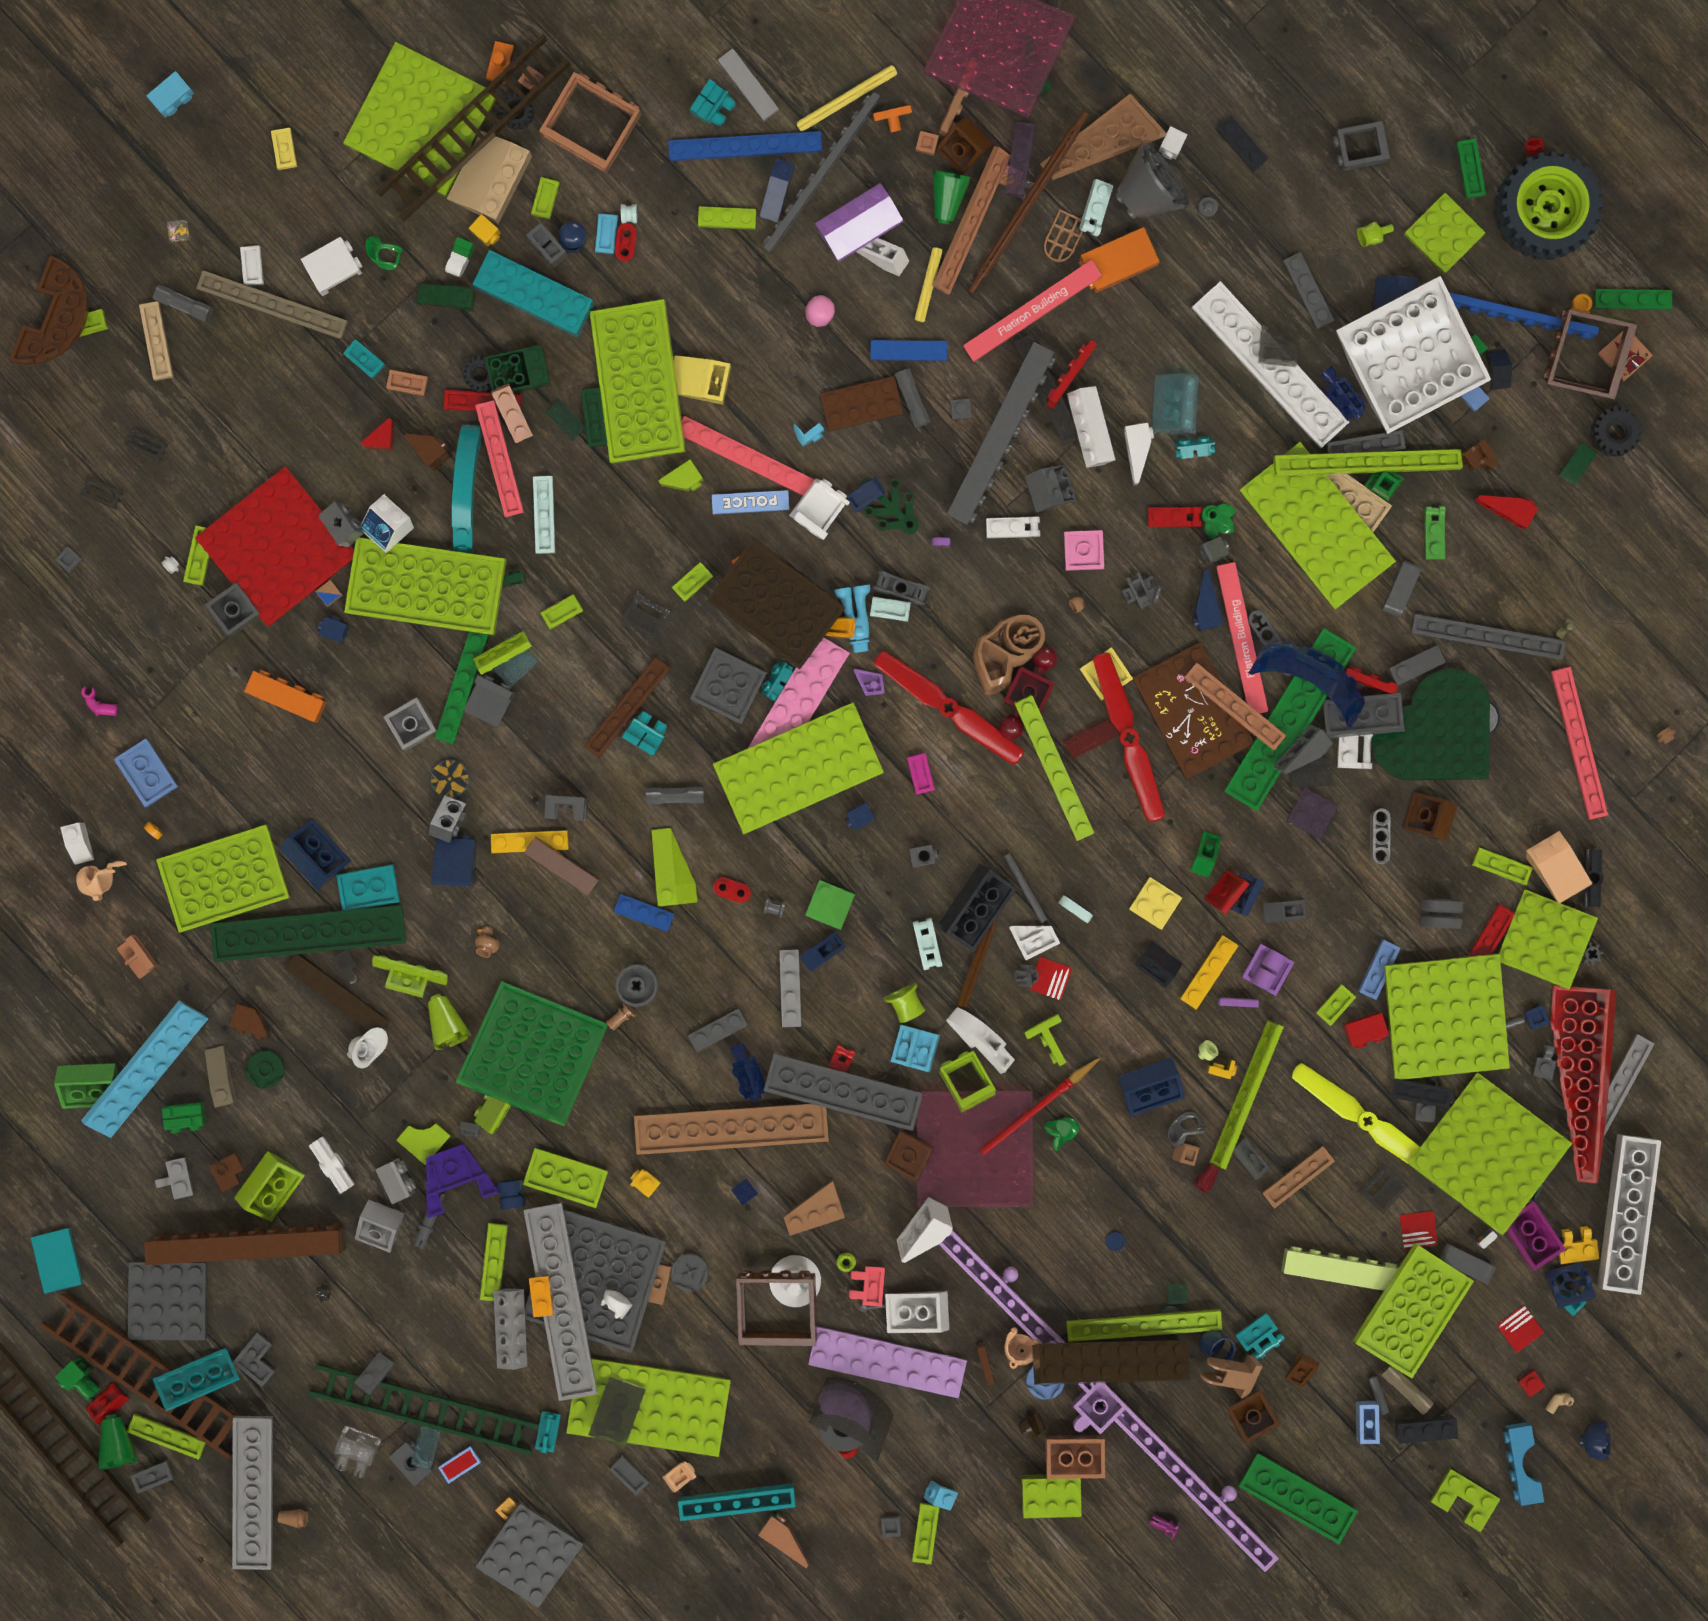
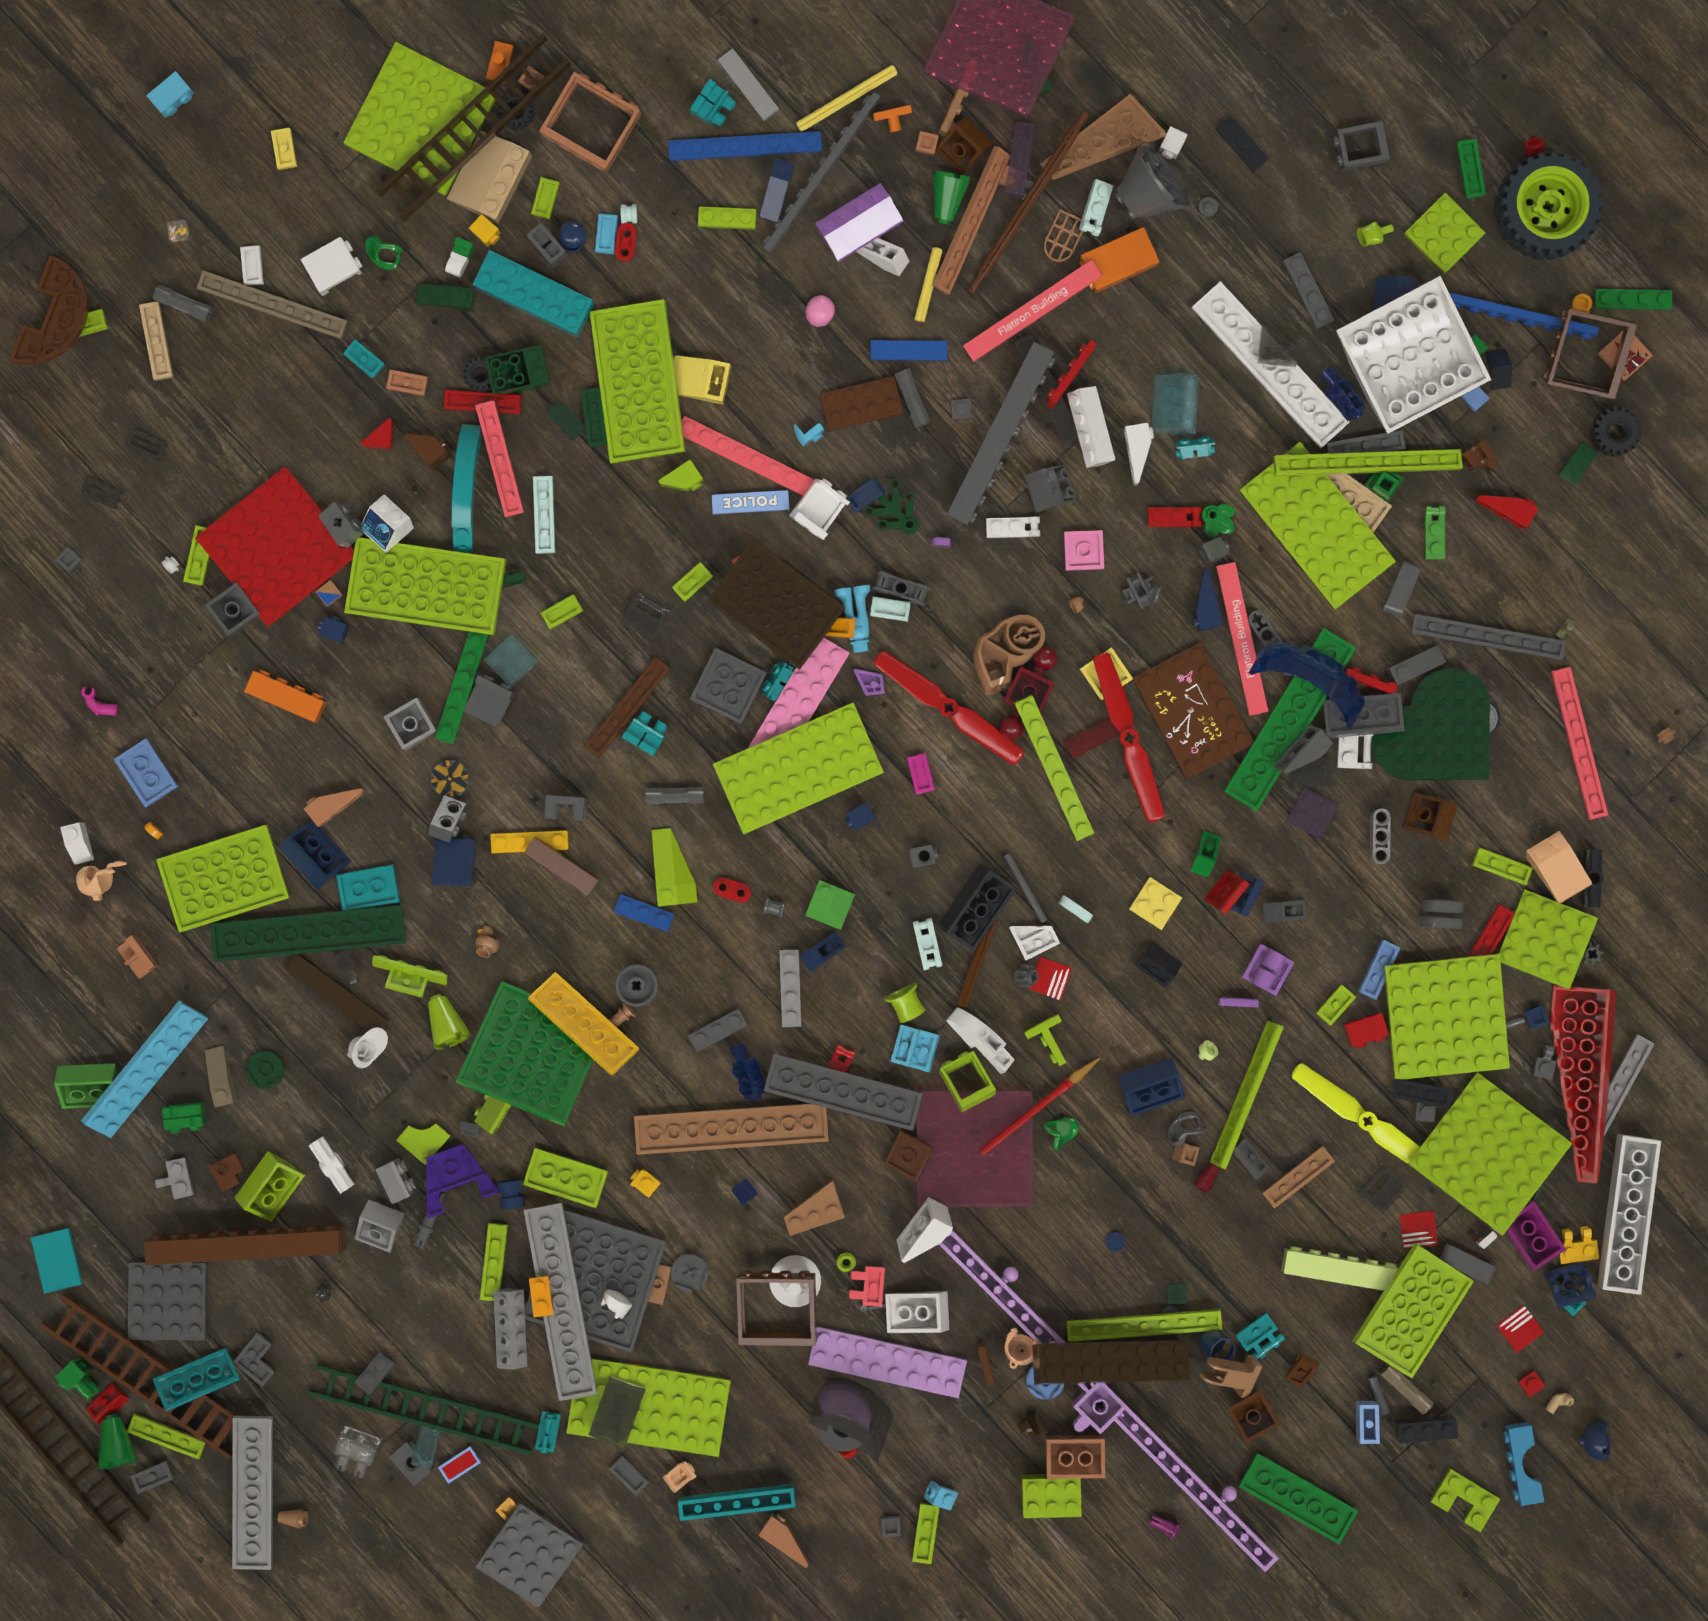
(249, 1020): reddish brown slope -> none
(327, 807): none -> nougat slope
(502, 652): lime plate -> none
(511, 413): nougat plate -> none
(583, 1023): none -> yellow plate
(1209, 972): yellow plate -> none
(1218, 1069): yellow bracket -> none
(1235, 706): nougat plate -> none

